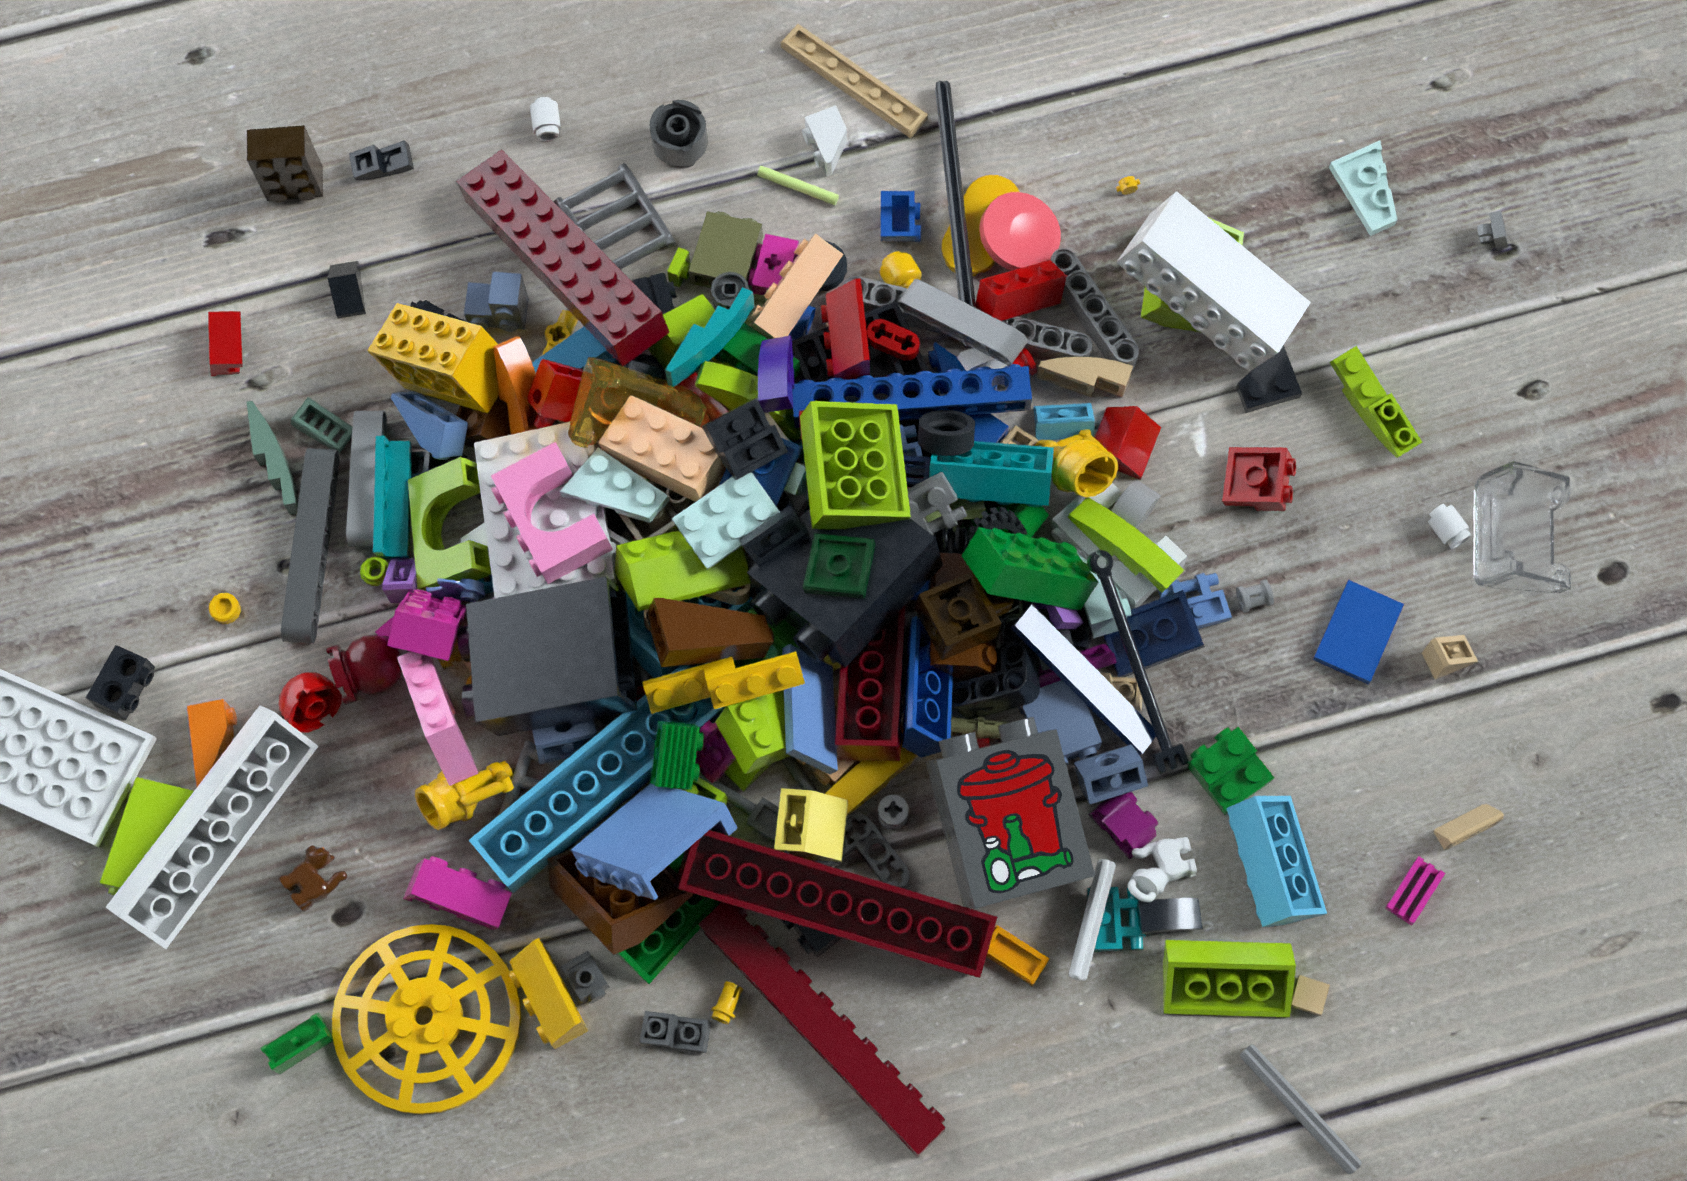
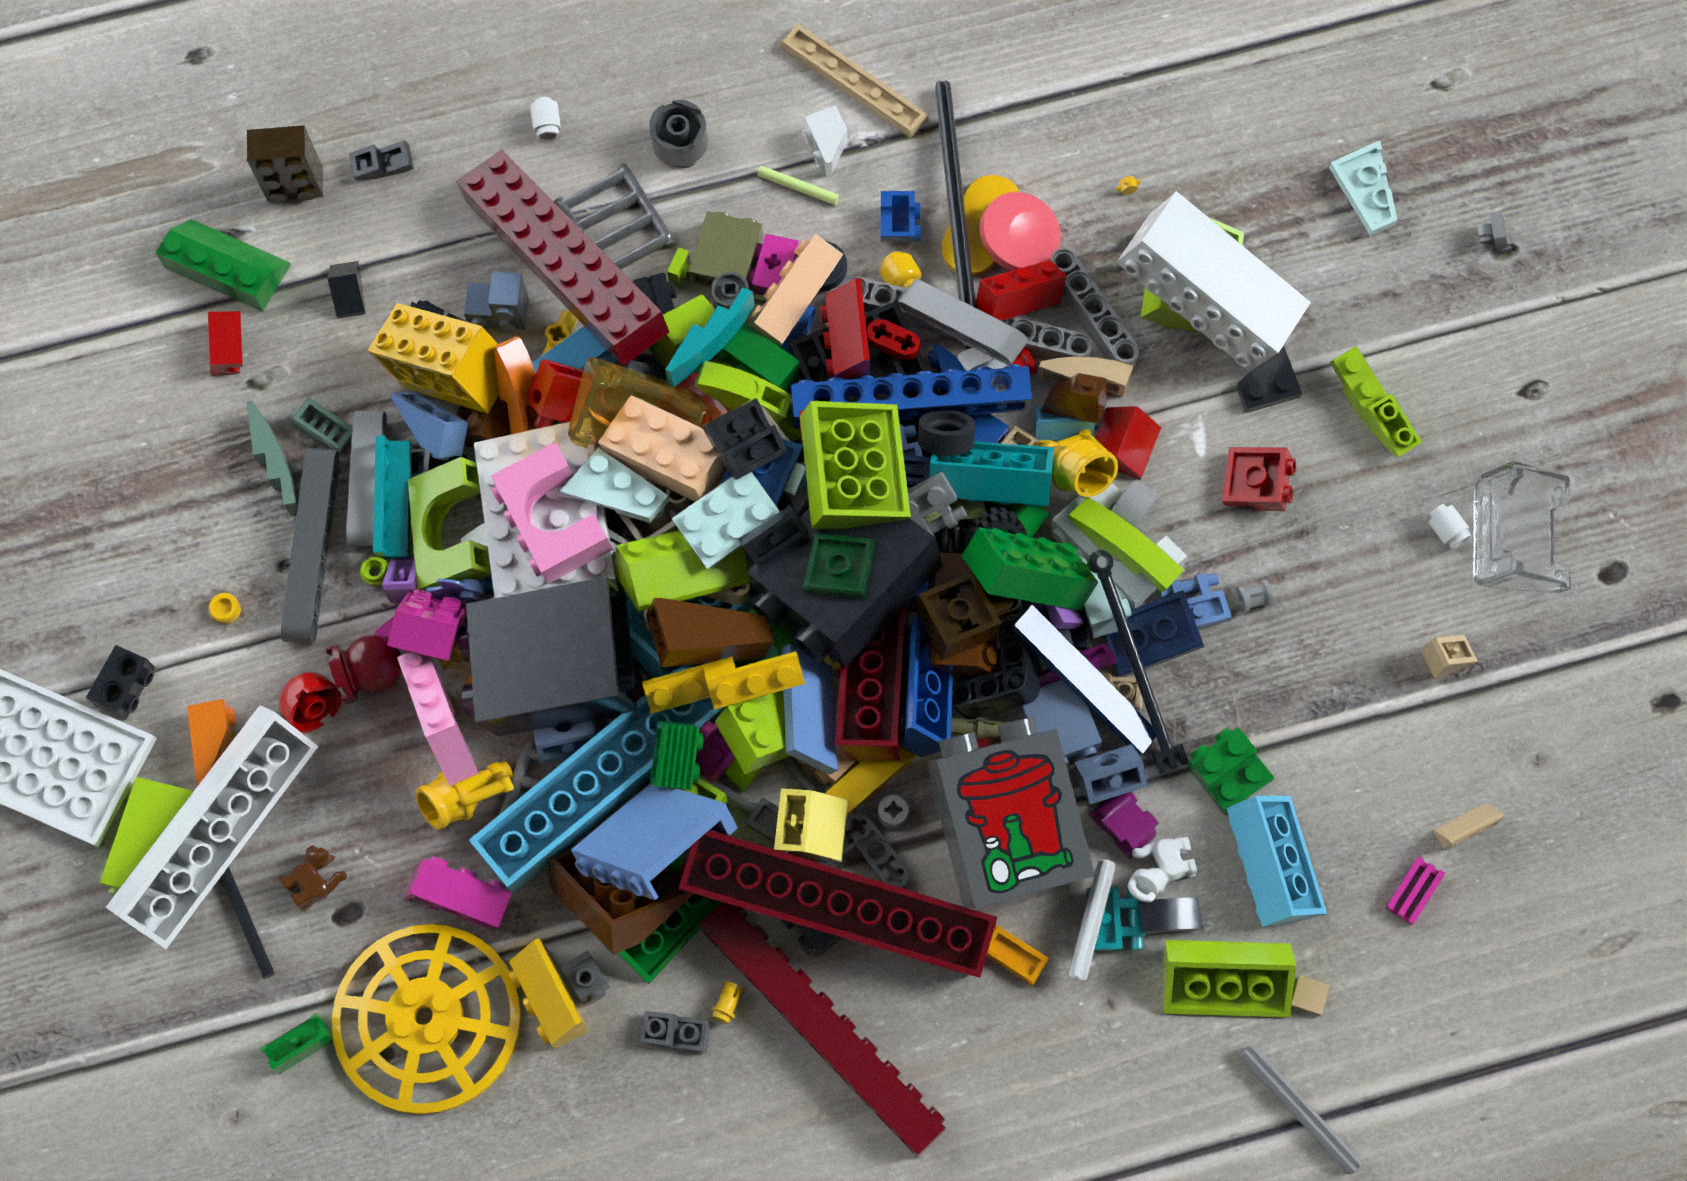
(222, 263): none -> green slope
(247, 924): none -> black bar
(776, 374): dark purple slope -> none
(1078, 398): none -> reddish brown slope
(1358, 632): blue tile -> none

